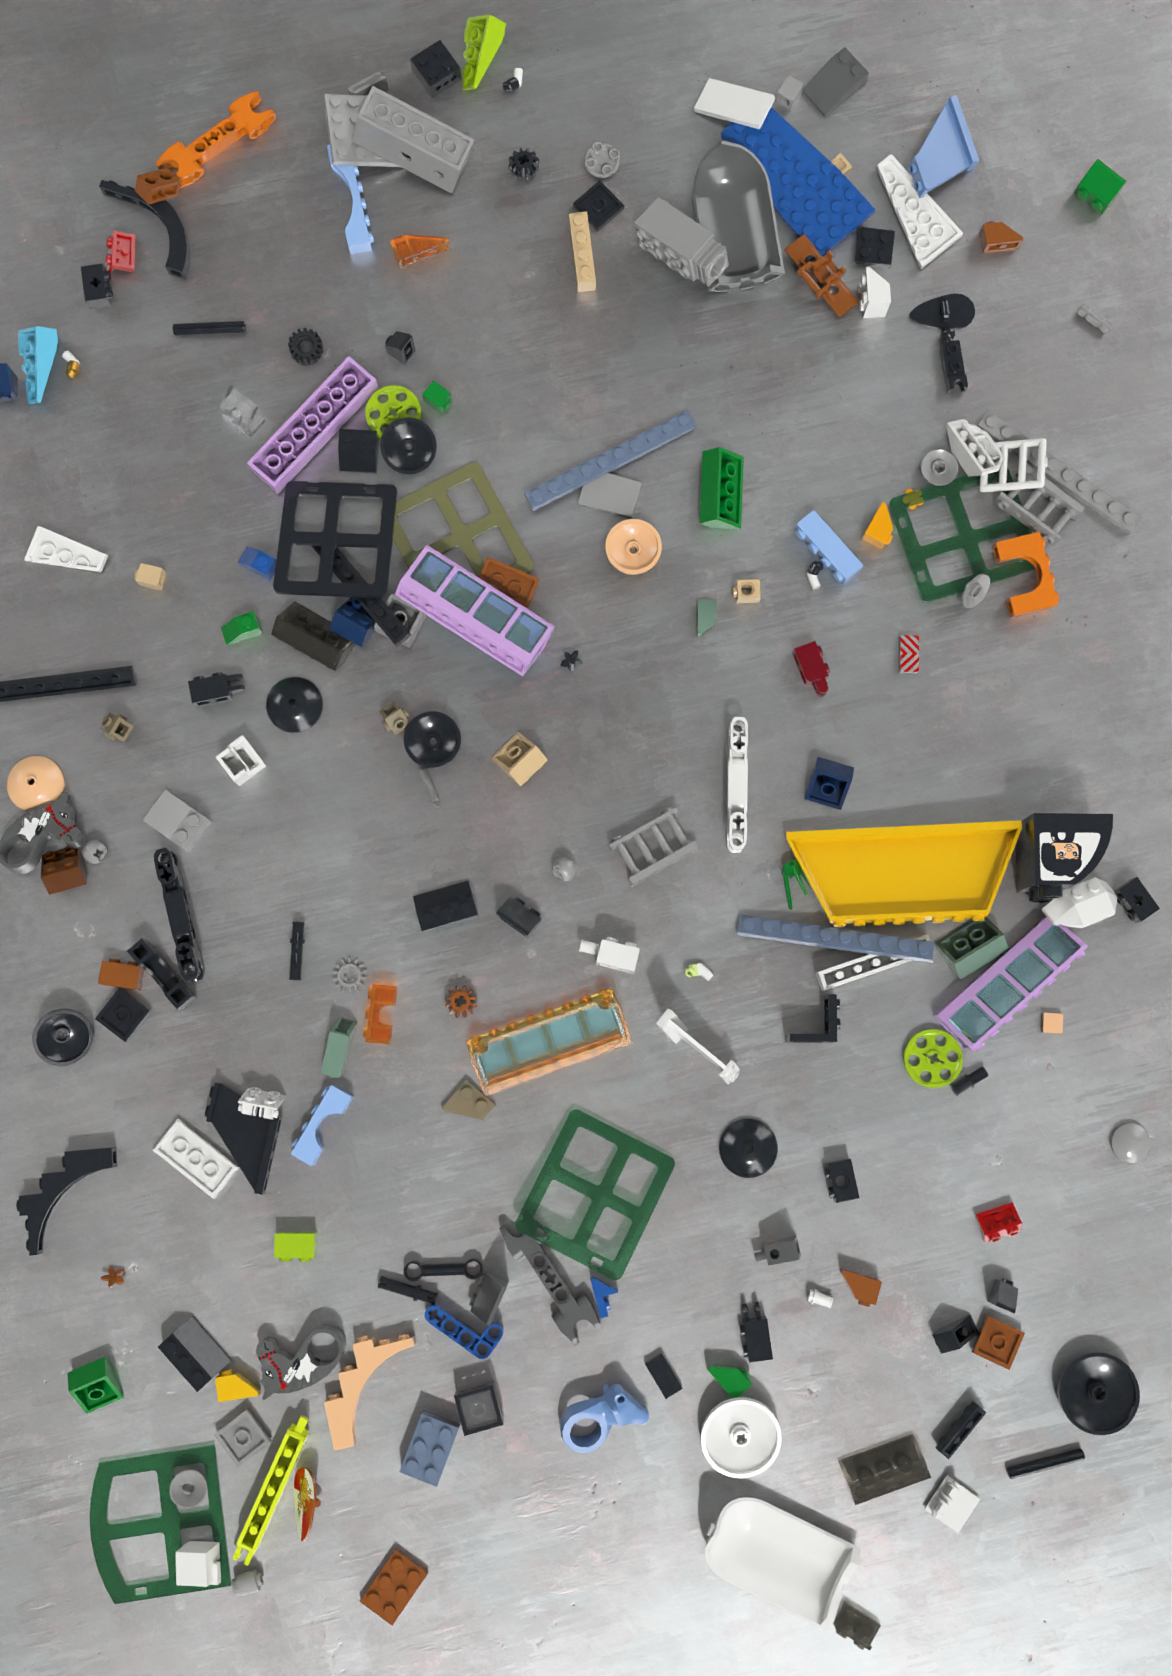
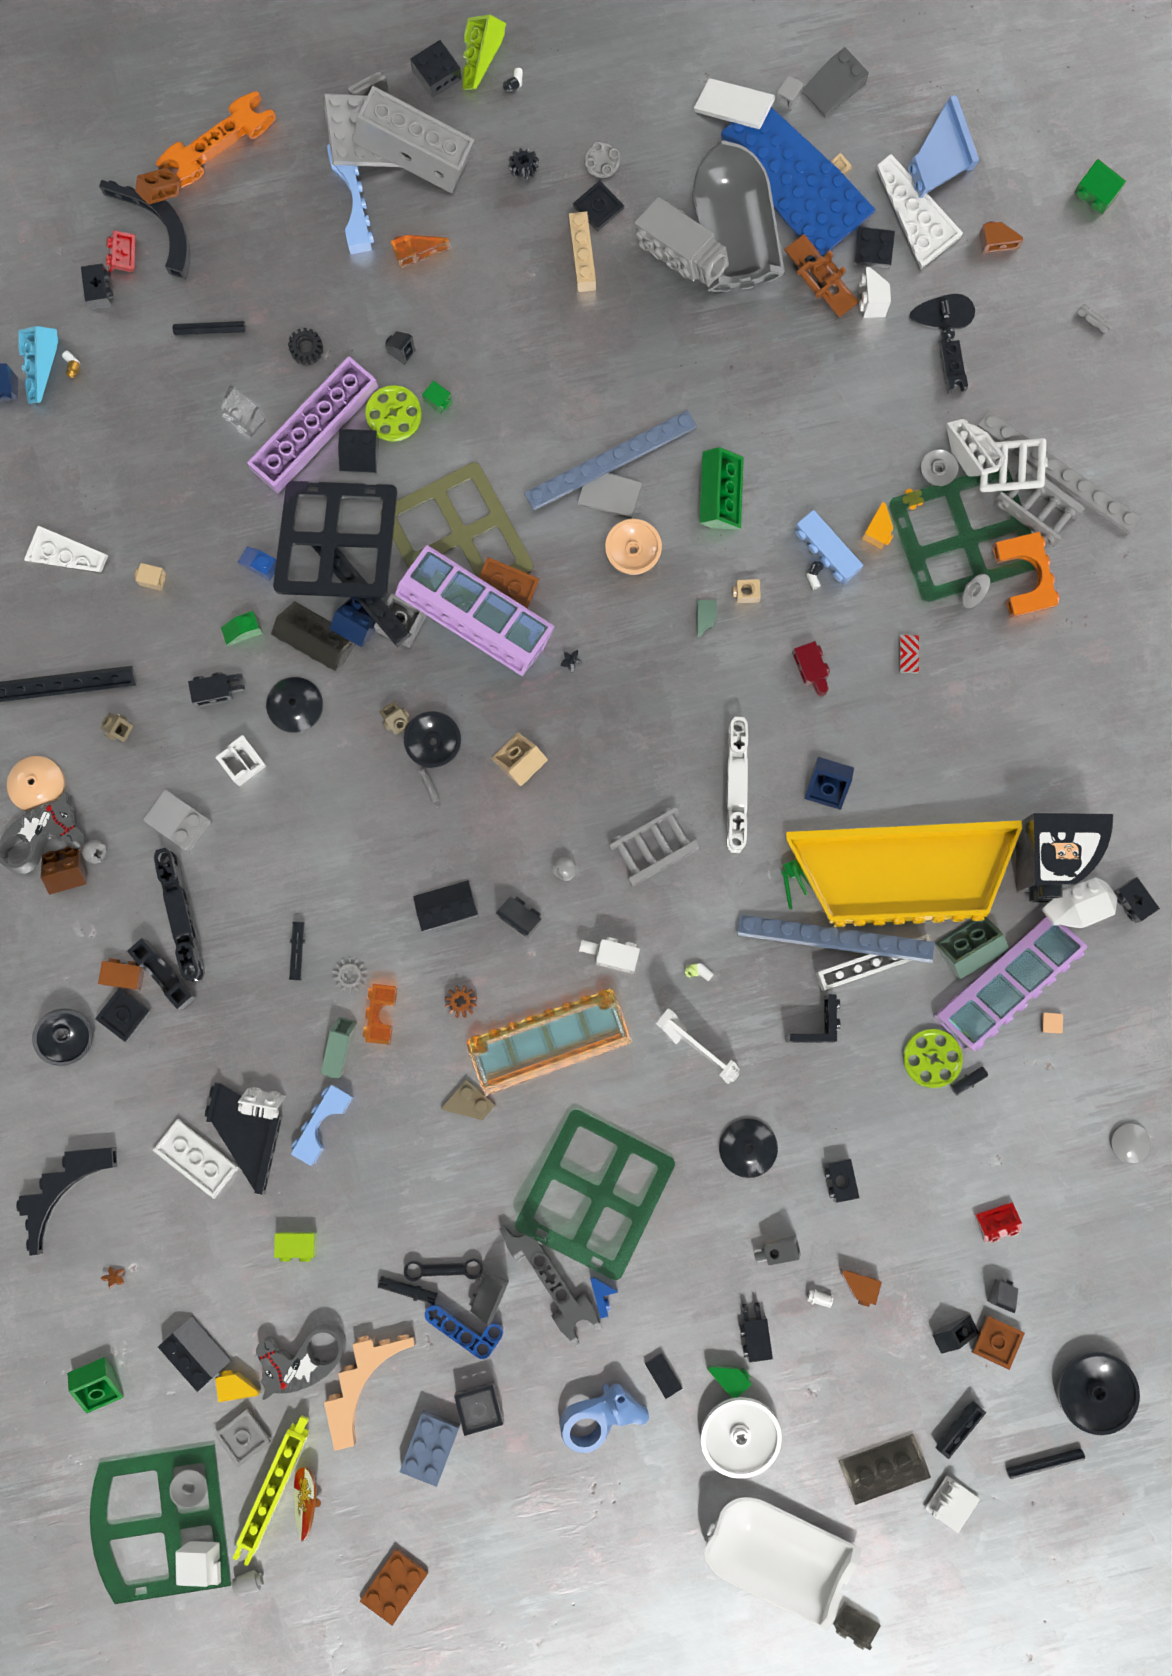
(408, 431): black dish -> none

